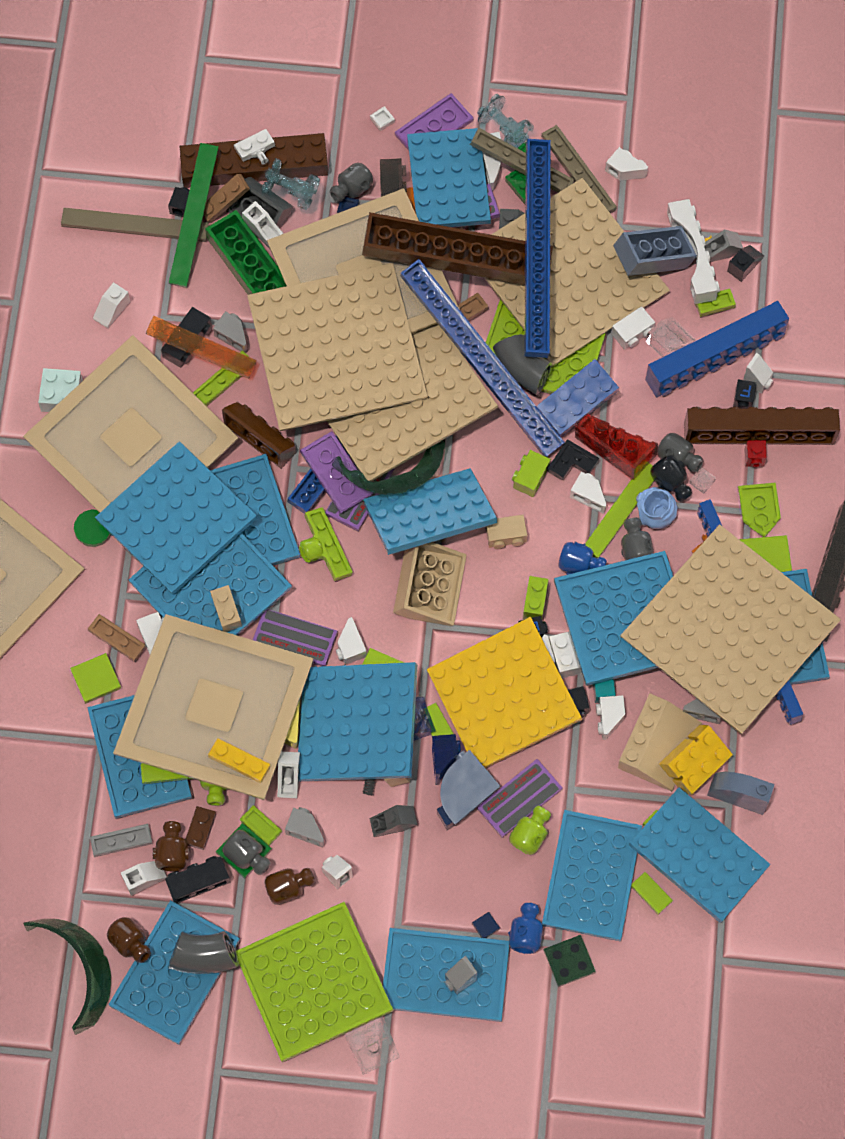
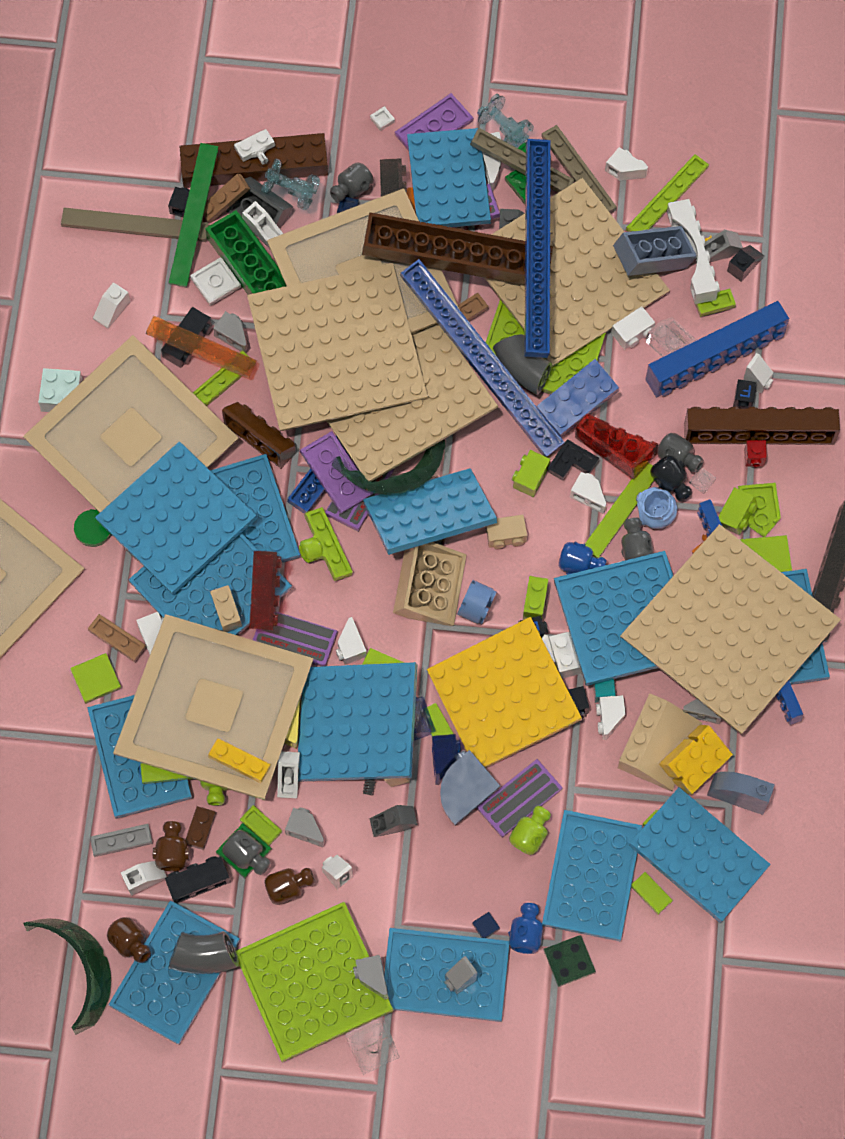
(215, 281): none -> white plate
(264, 590): none -> clear red wedge
(371, 975): none -> light grey slope
(446, 821): dark blue tile -> none
(476, 602): none -> medium blue brick
(669, 193): none -> lime tile
(737, 511): none -> lime brick

